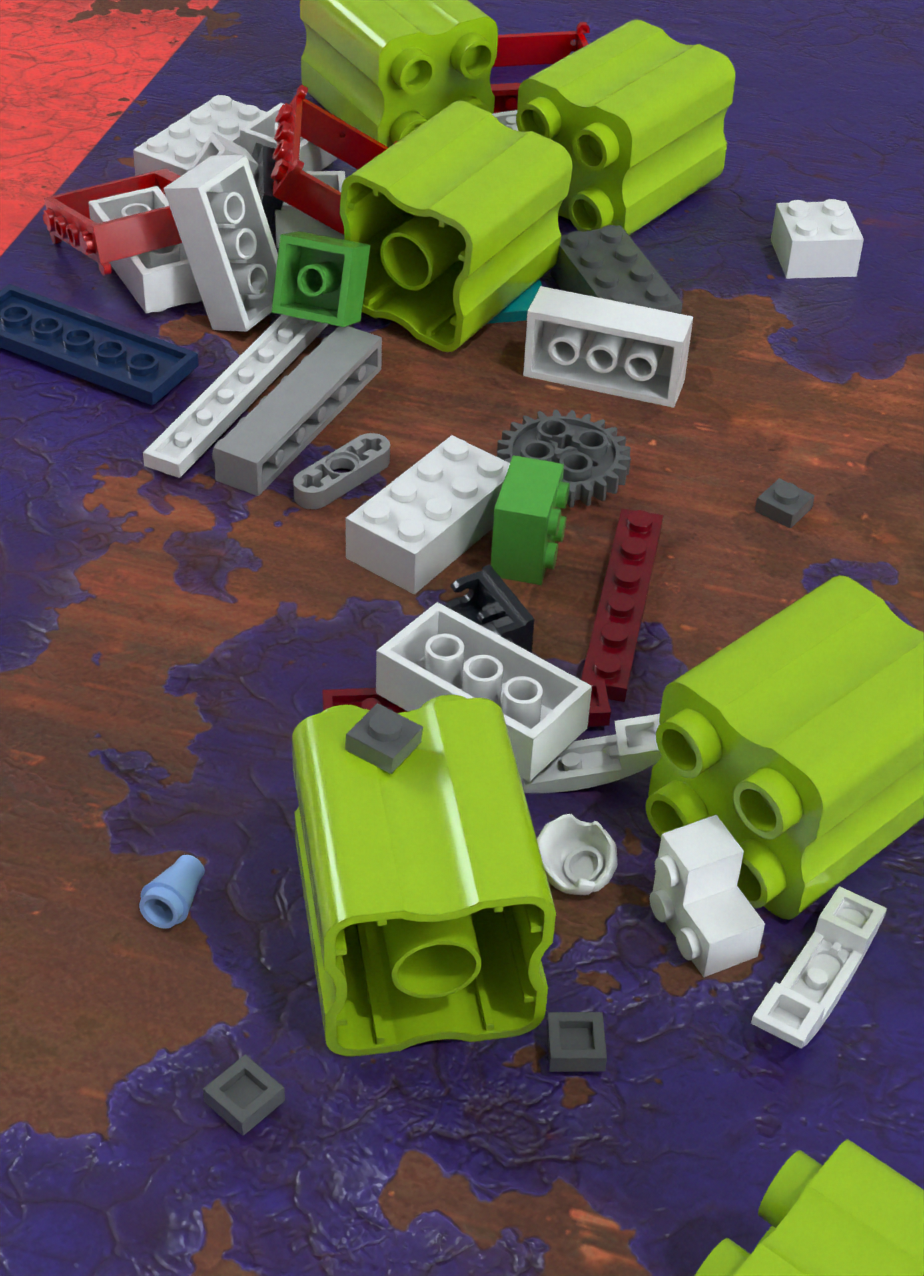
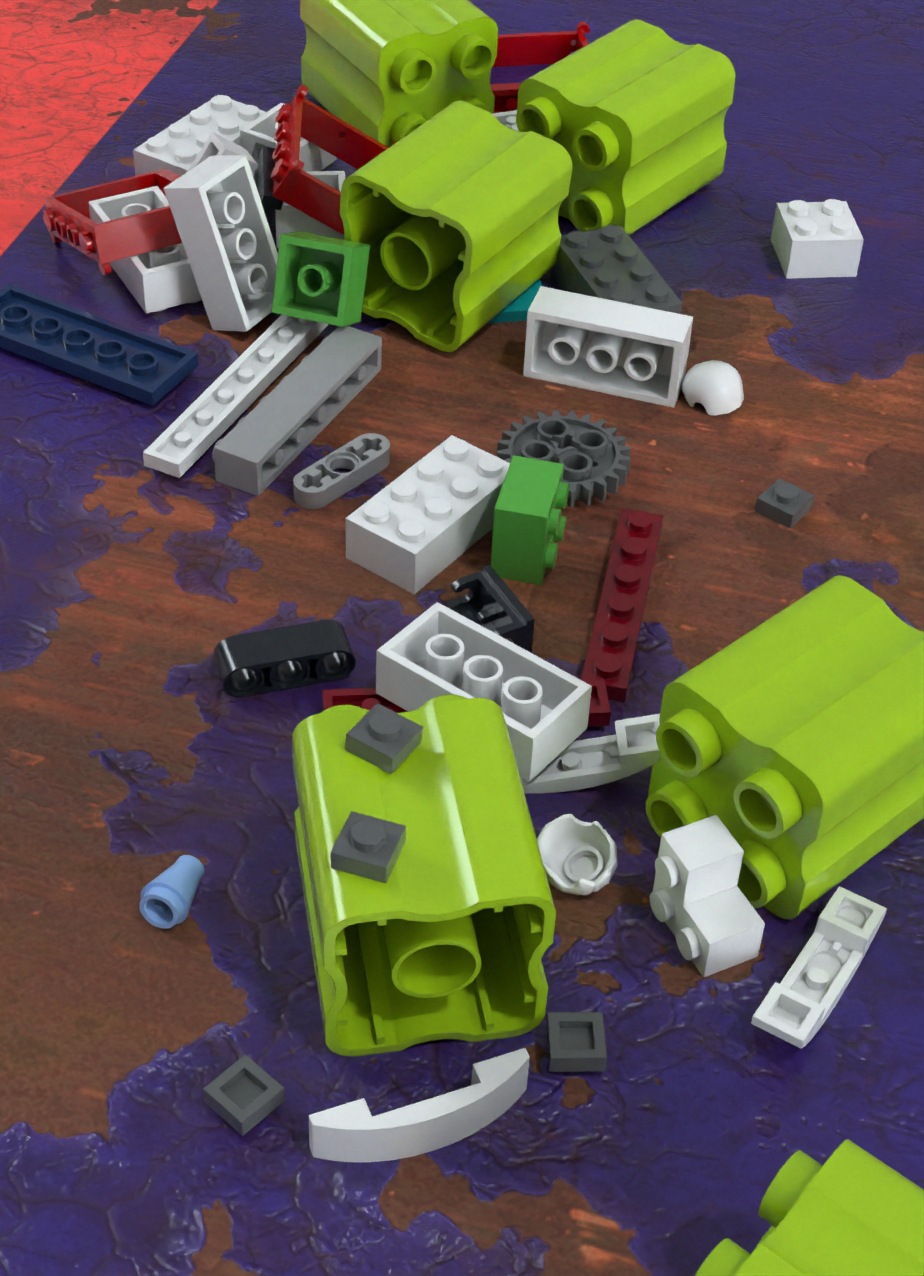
(284, 658): none -> black beam
(355, 1135): none -> white slope
(368, 847): none -> dark grey plate
(714, 386): none -> white hair

